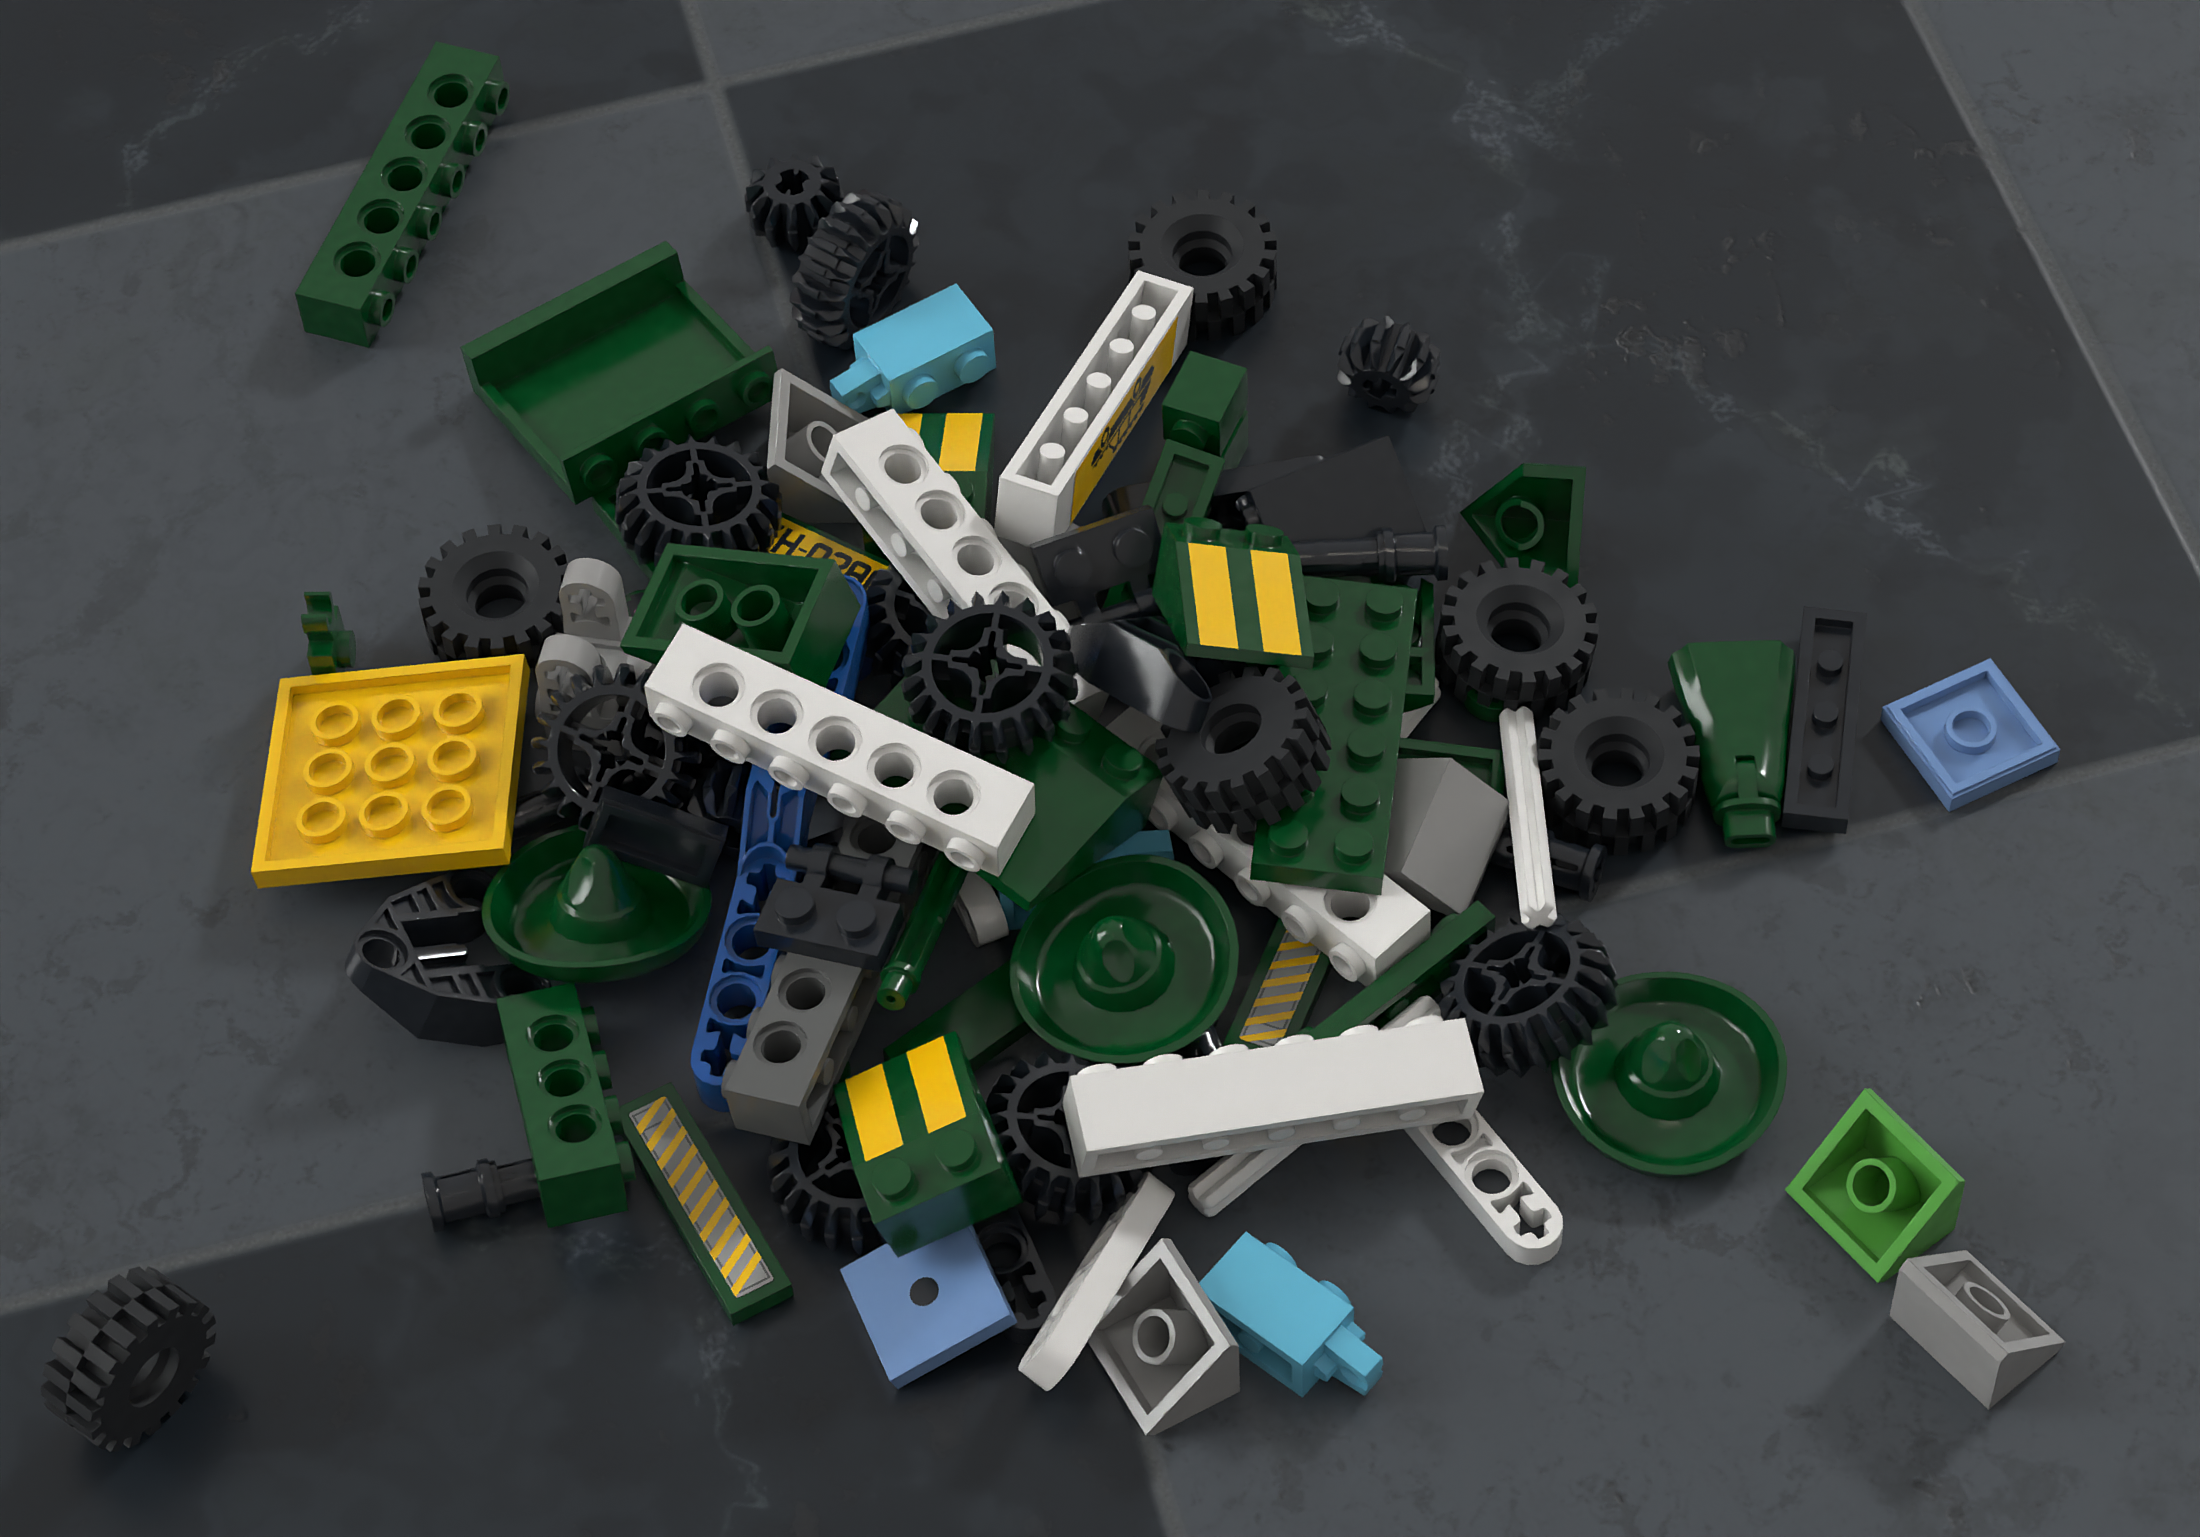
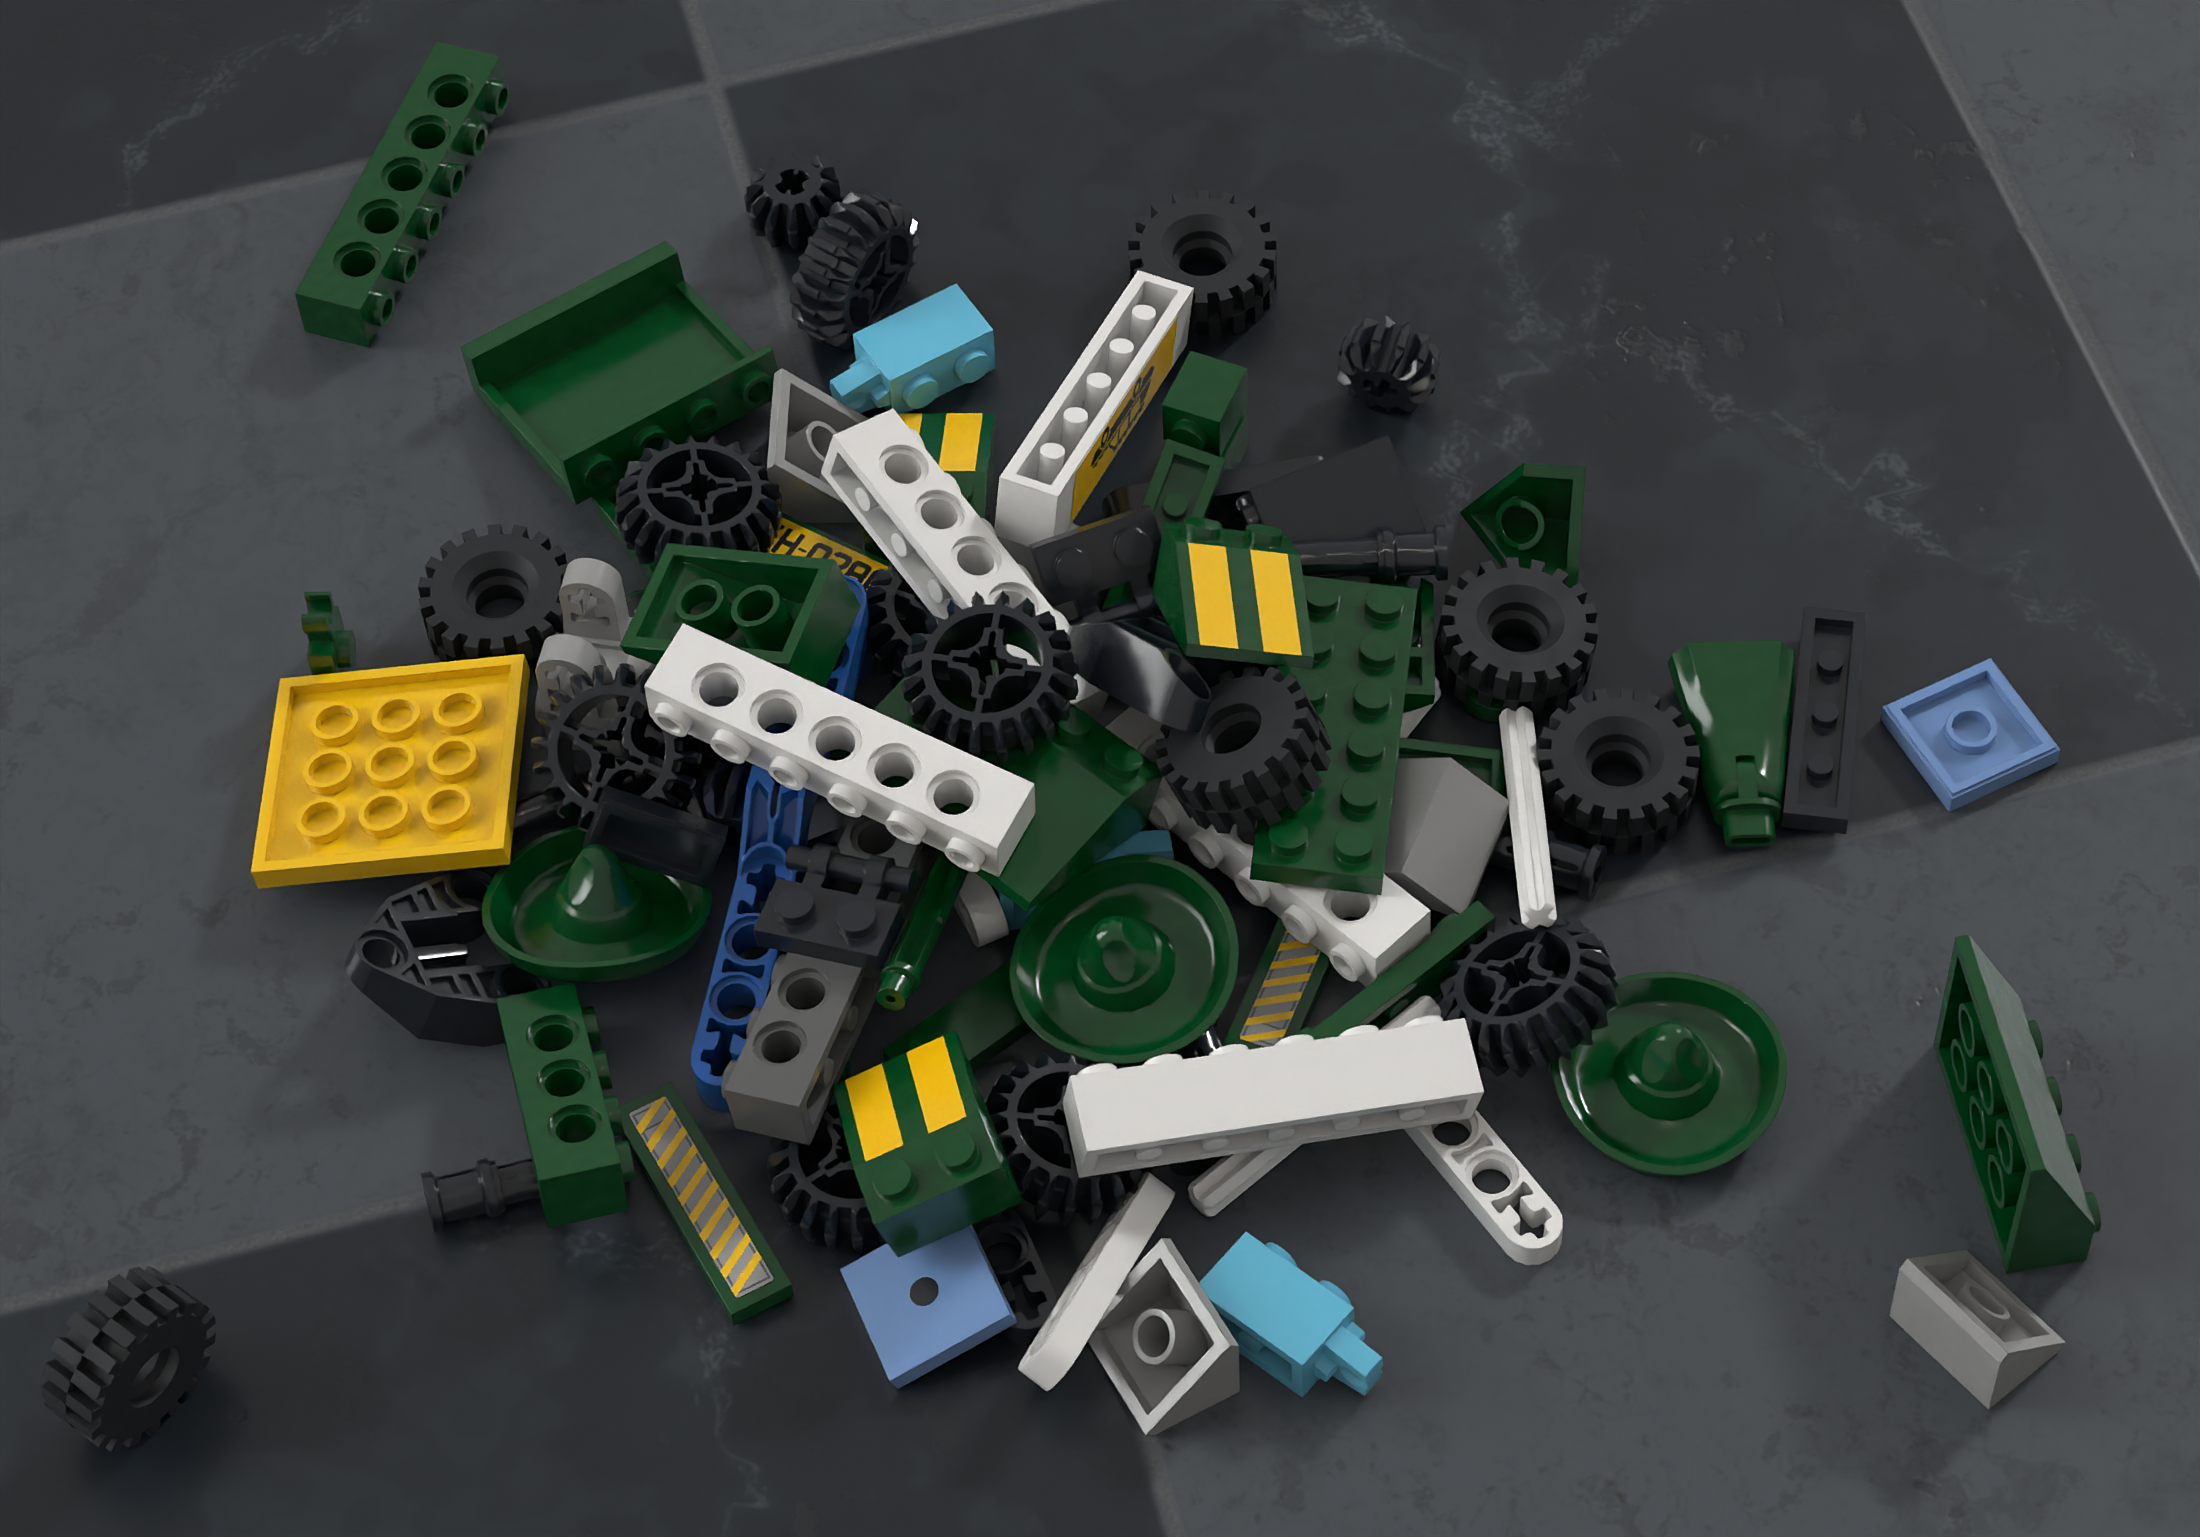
(1878, 1188): bright green slope -> none
(2011, 1118): none -> dark green slope

